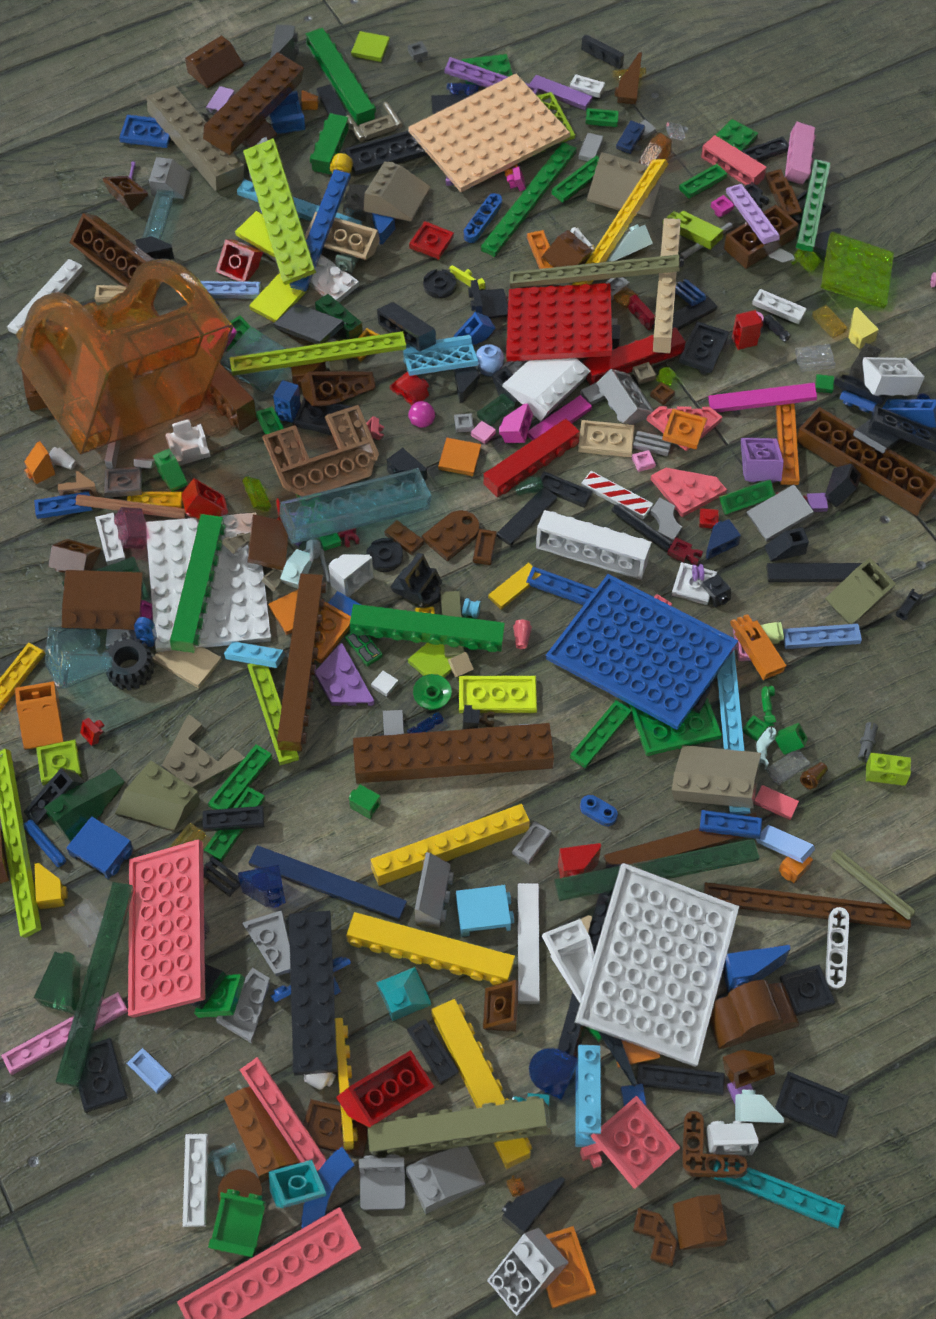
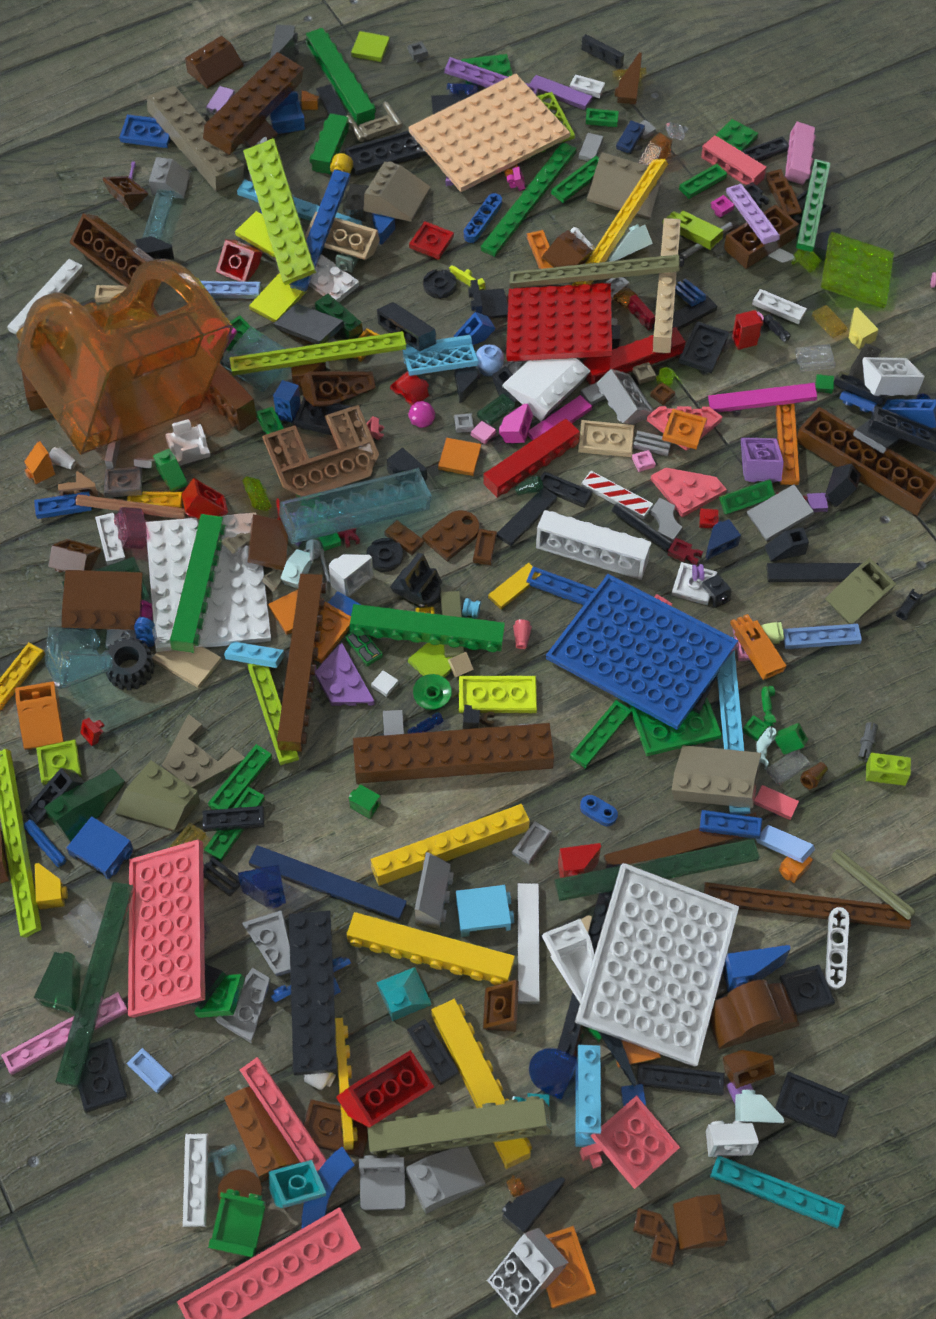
(698, 1153): reddish brown beam -> none

